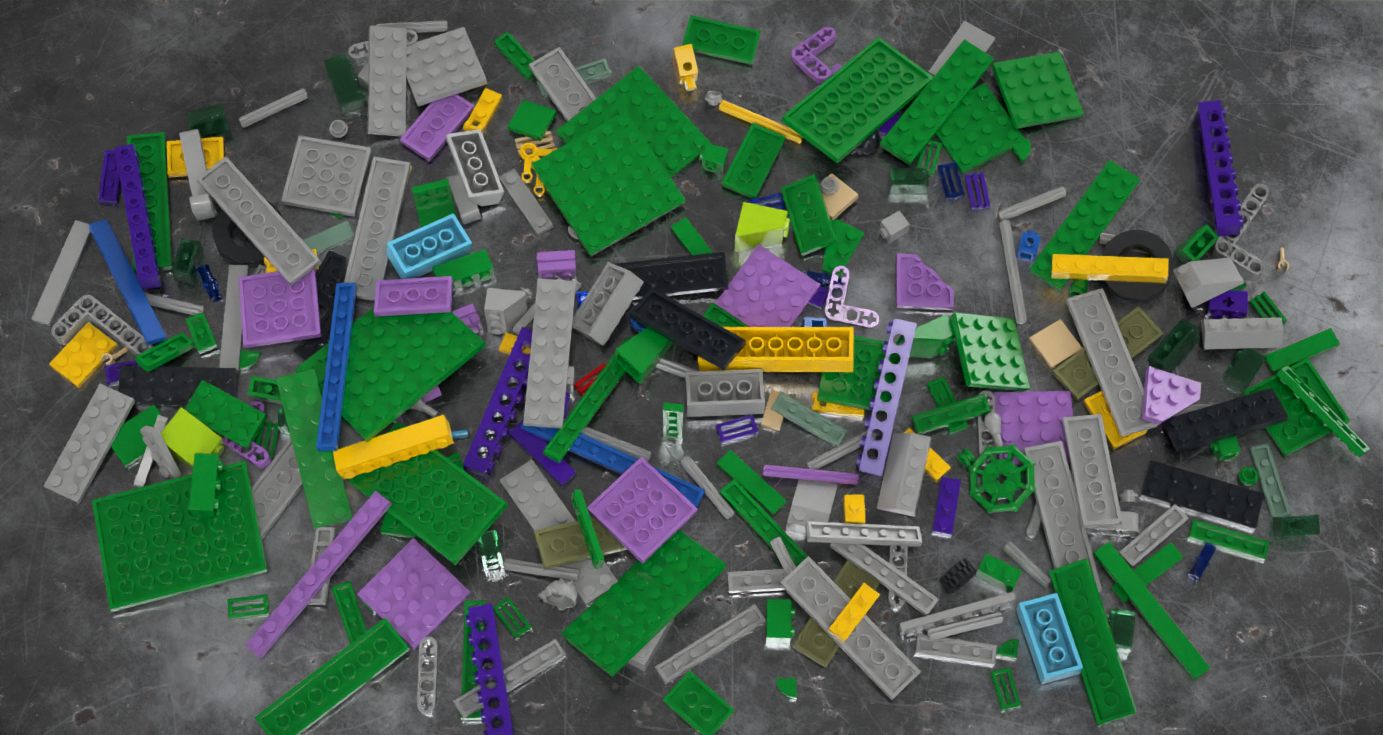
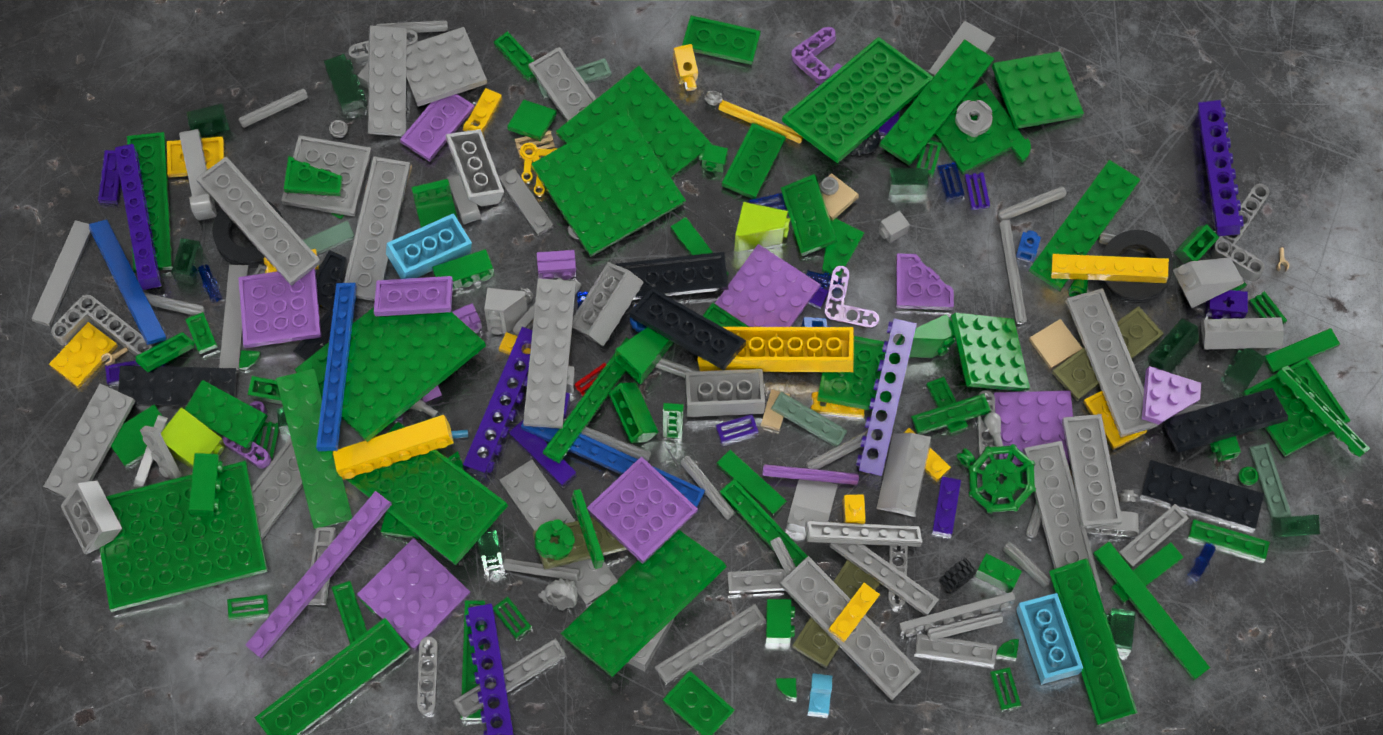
(90, 516): none -> light grey slope
(310, 180): none -> green wing
(552, 550): none -> green plate
(633, 412): none -> green brick
(820, 694): none -> medium azure slope
(970, 126): none -> light grey plate

